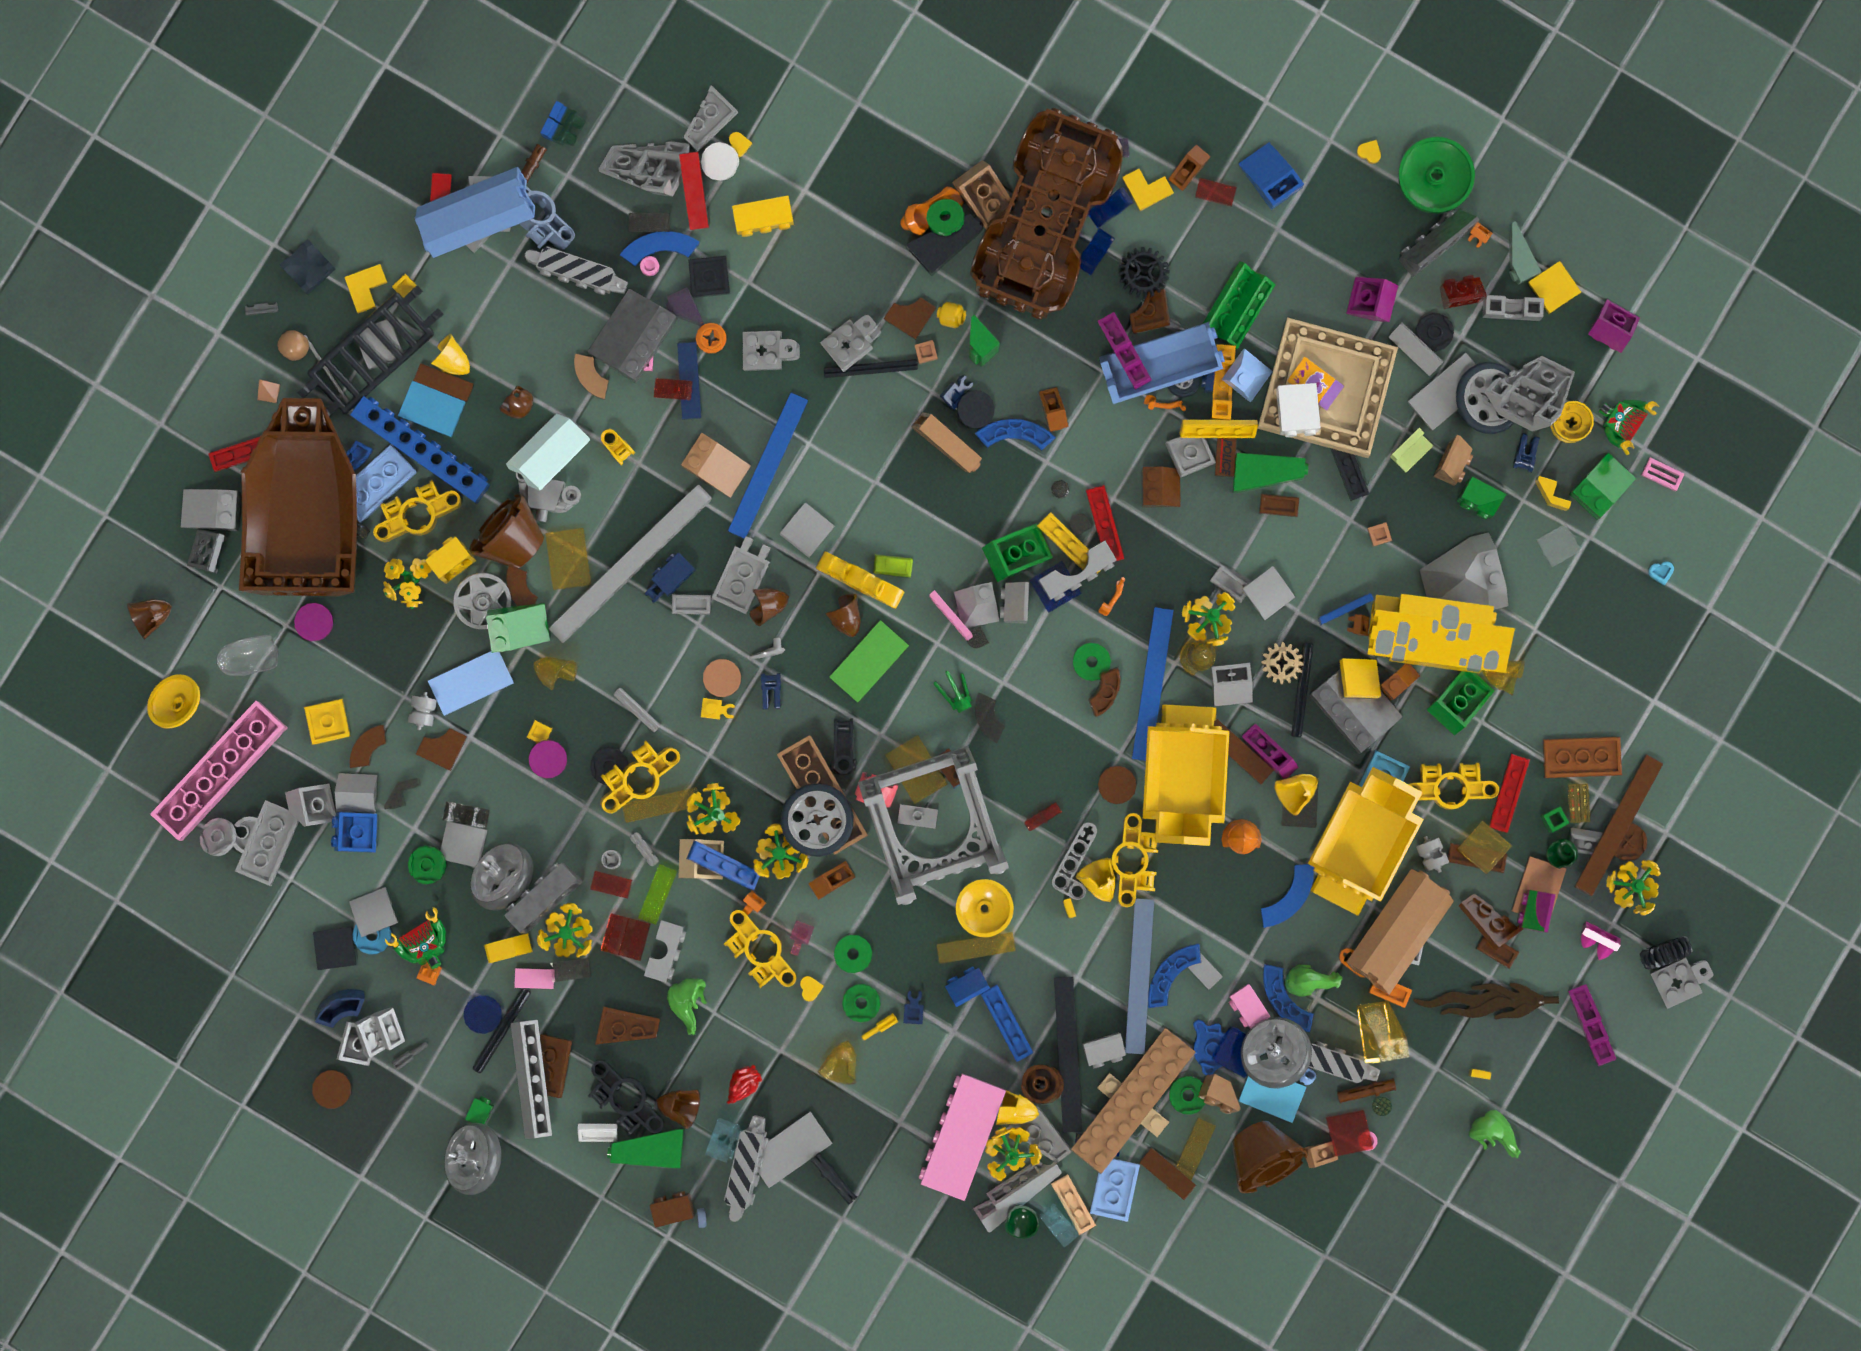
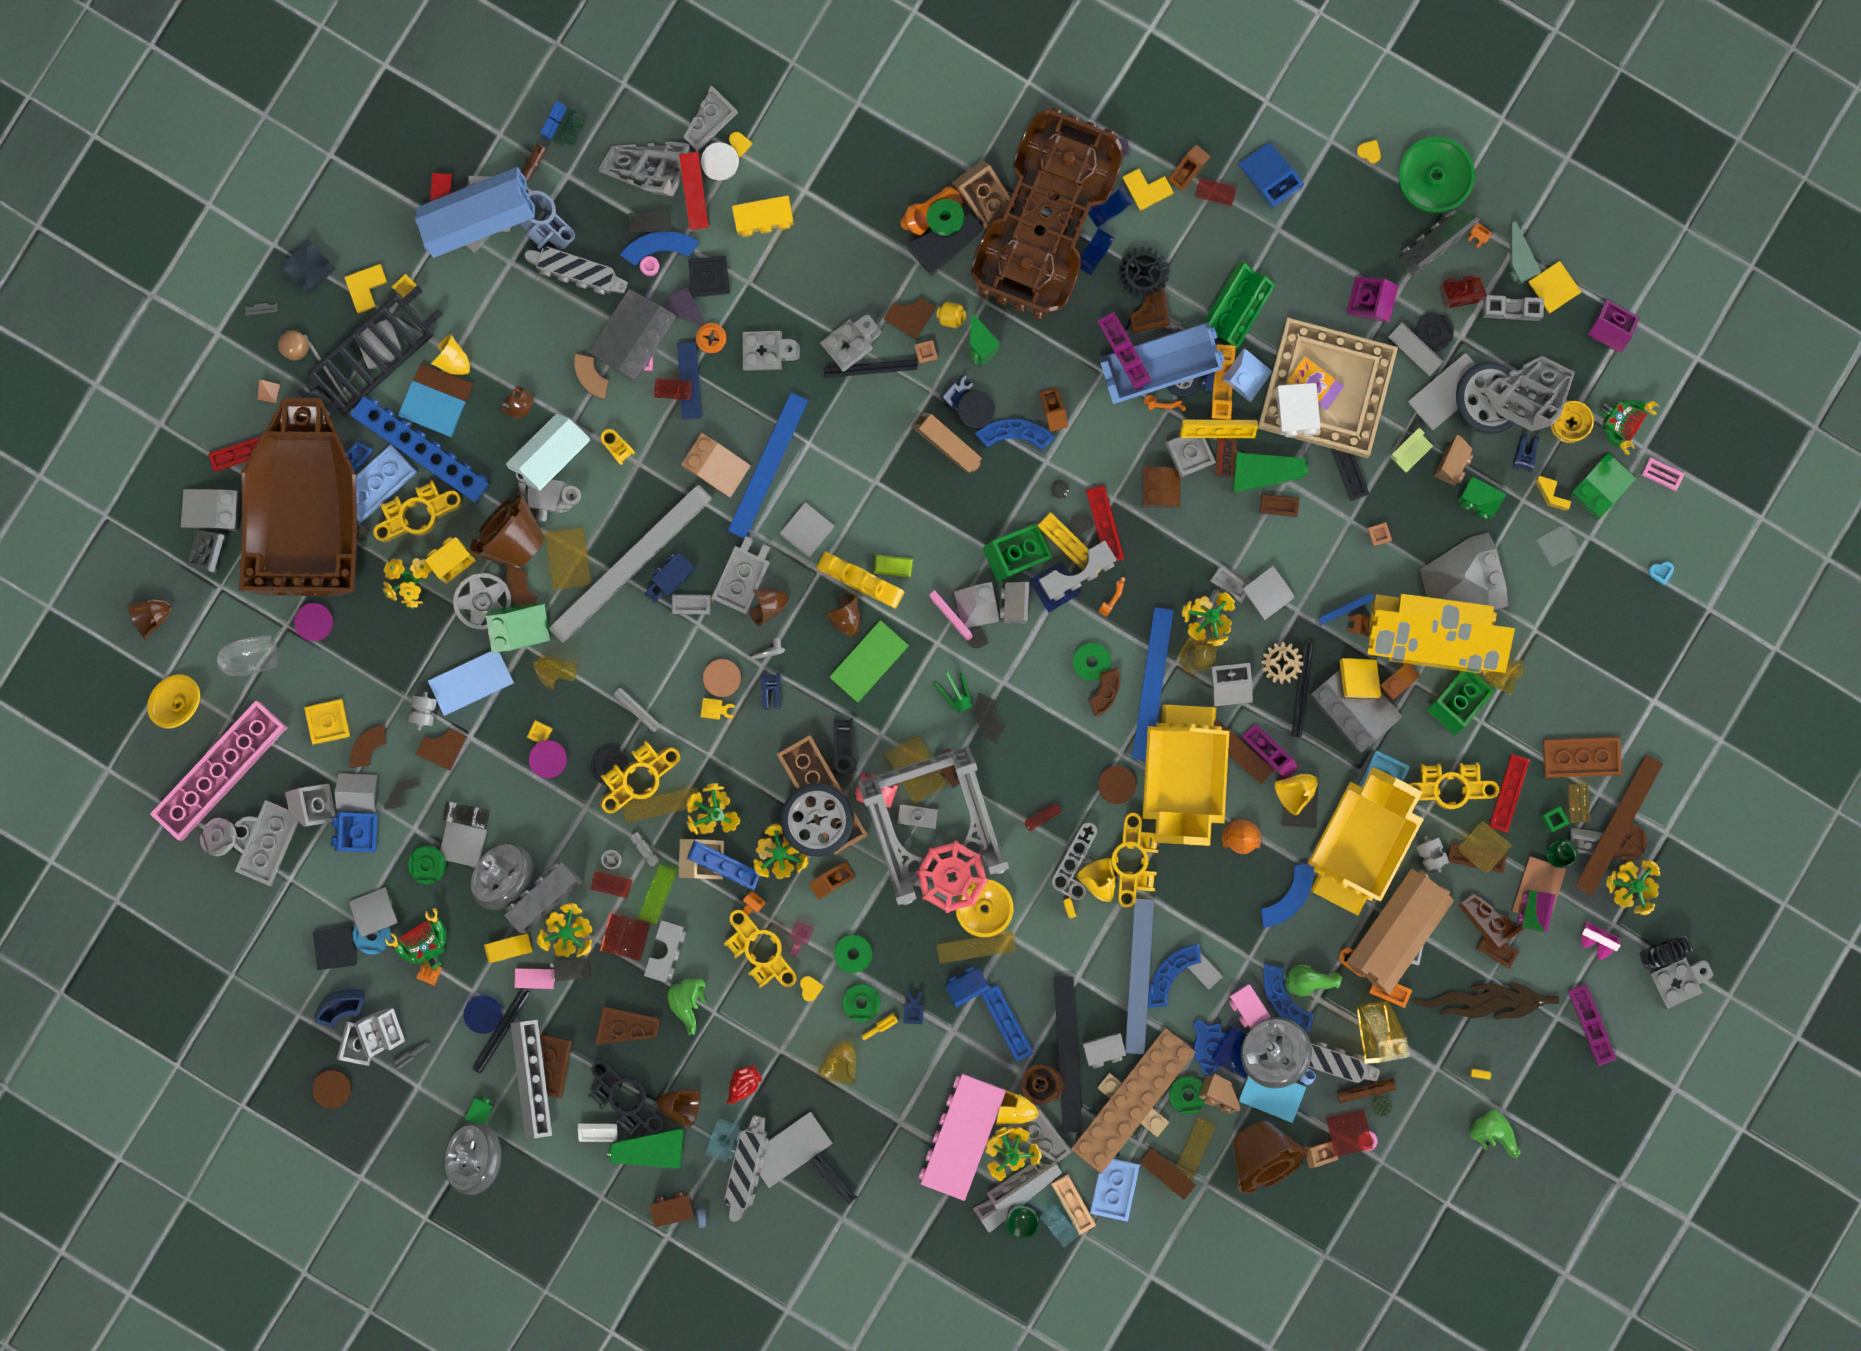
(941, 881): none -> coral plate

